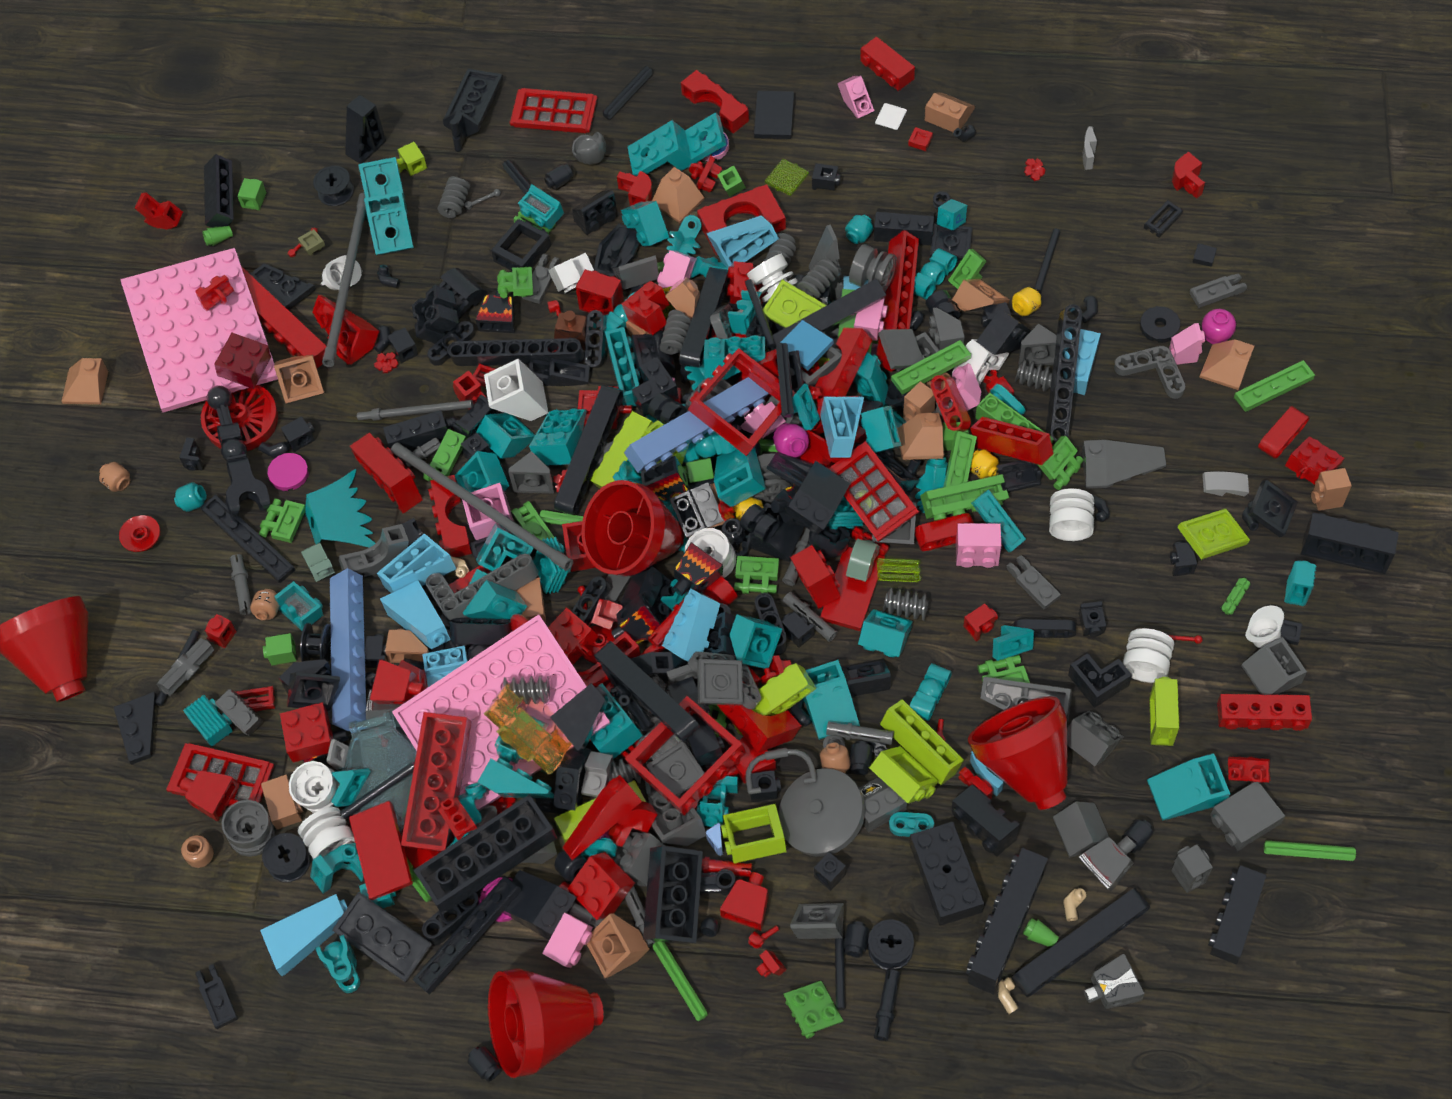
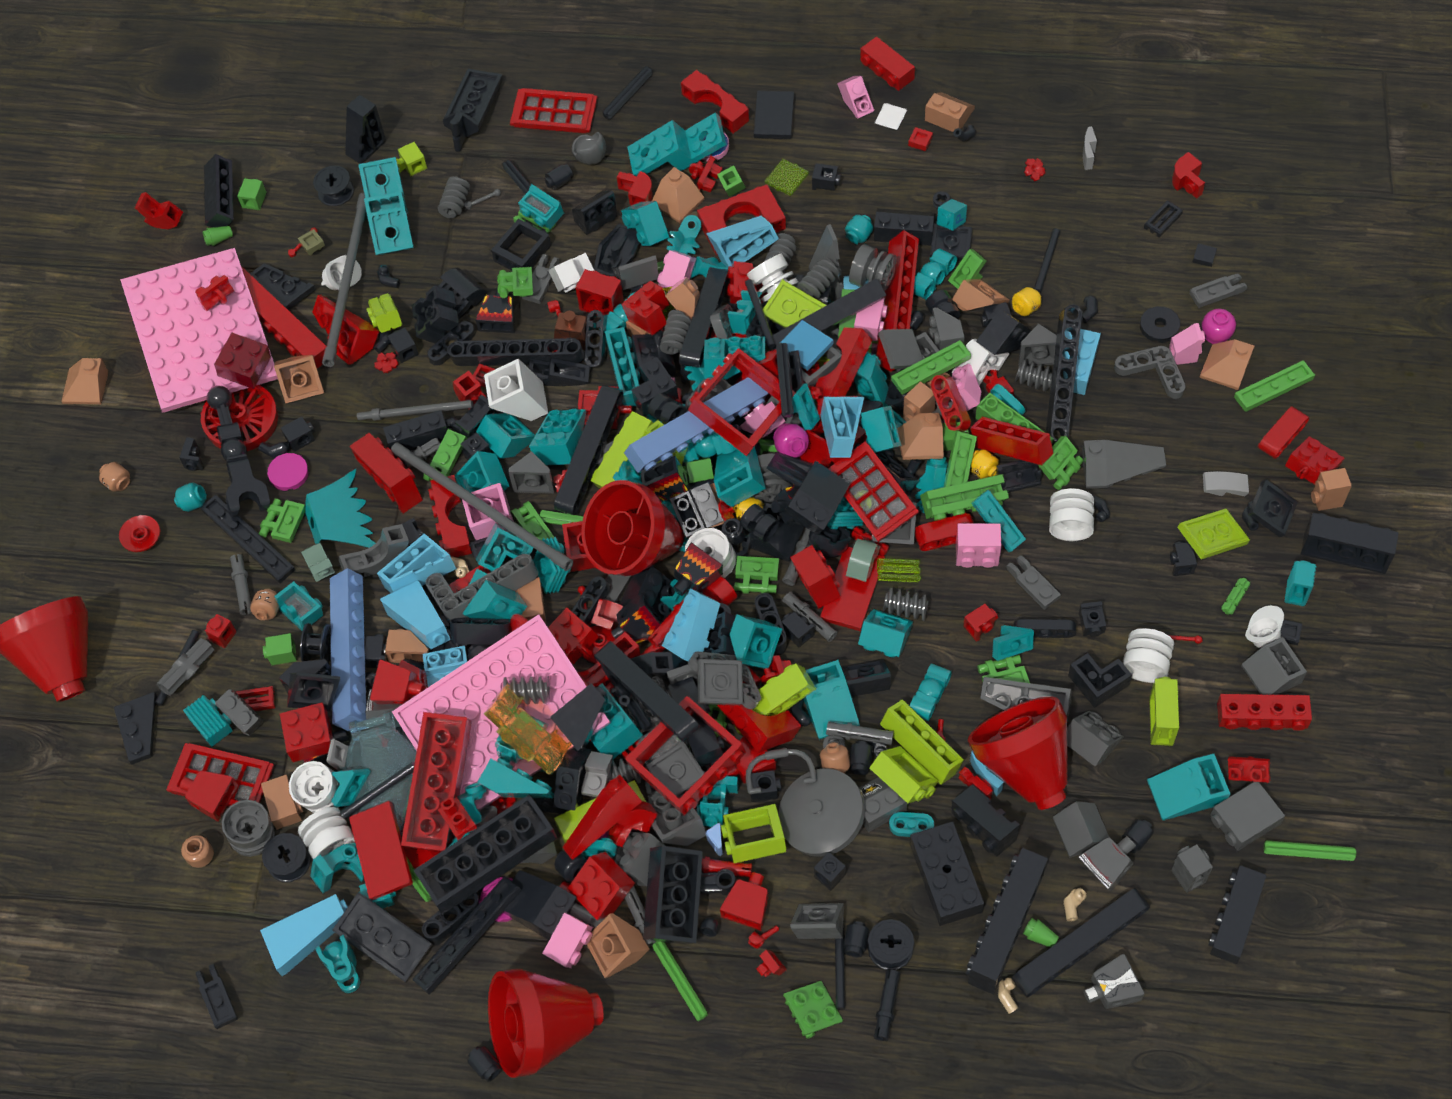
(383, 313): none -> lime brick

